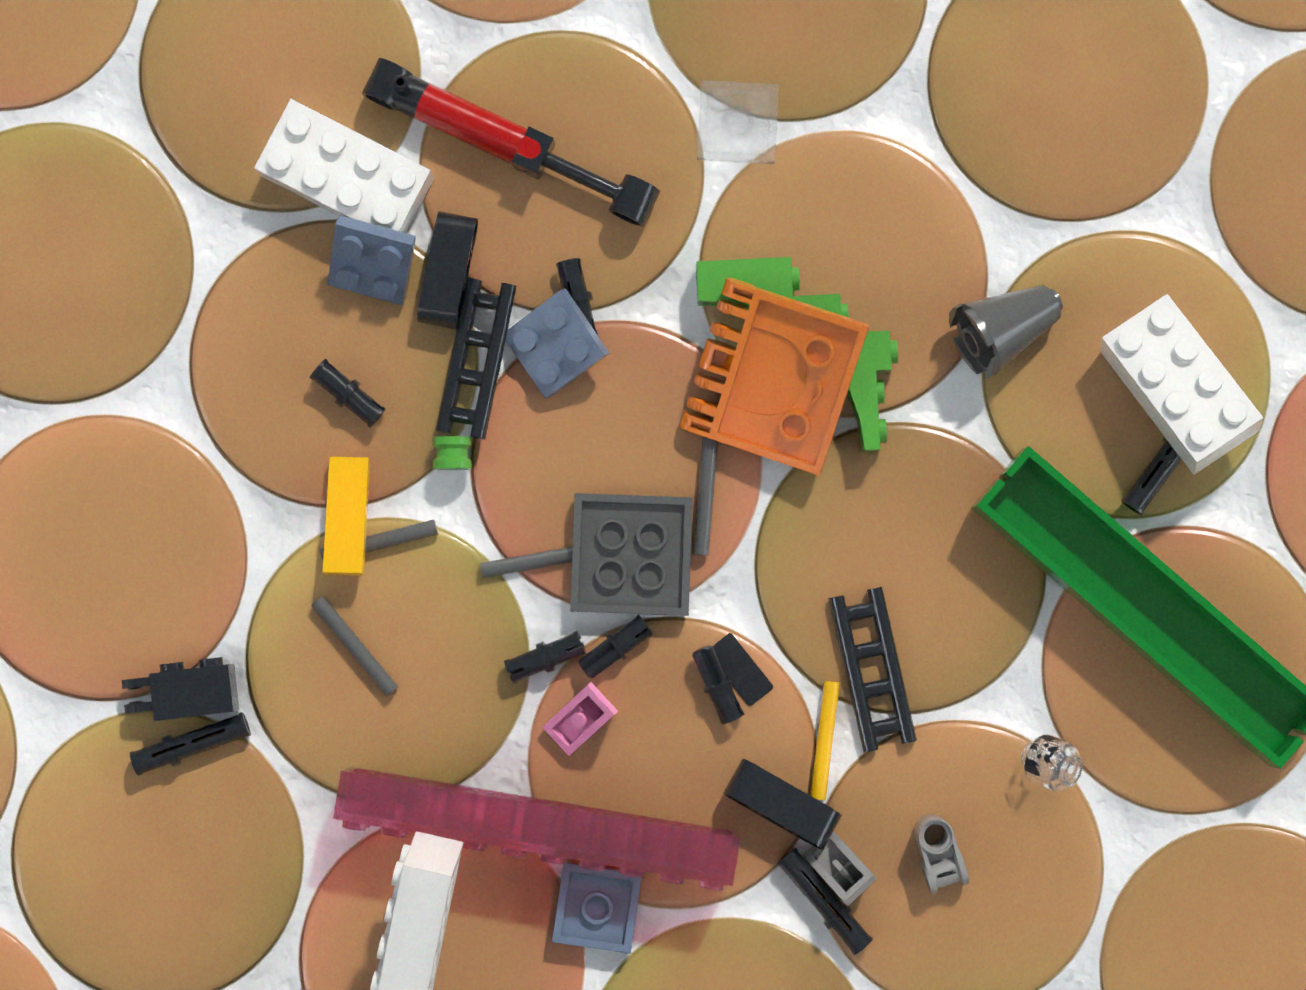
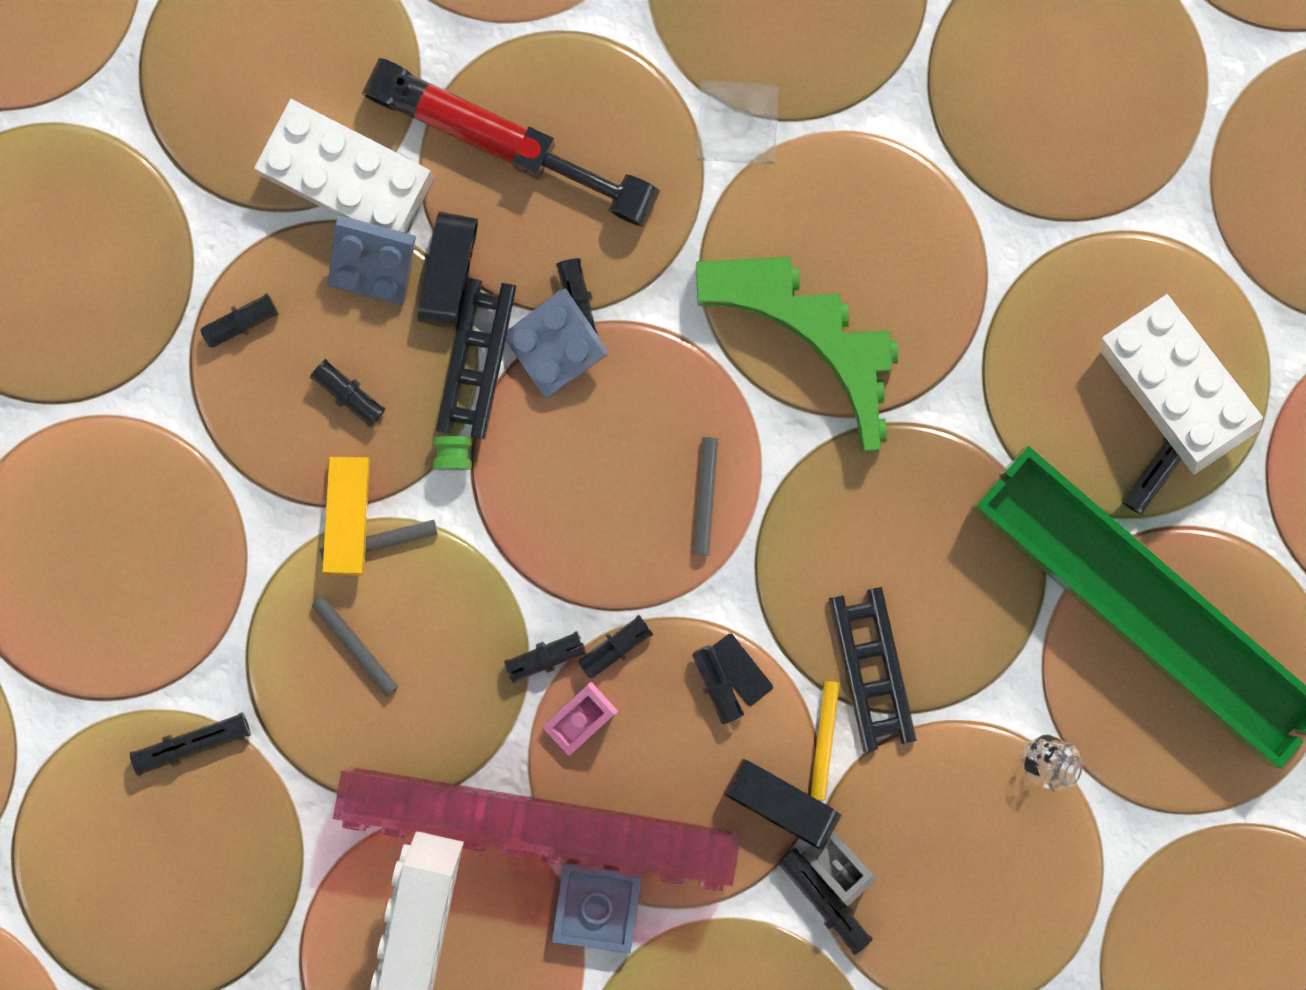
(187, 692): black hinge -> none
(239, 321): none -> black axle
(526, 562): dark grey bar -> none
(631, 554): dark grey plate -> none
(781, 378): orange hinge -> none
(942, 860): light grey piece -> none
(1003, 326): dark grey cone -> none

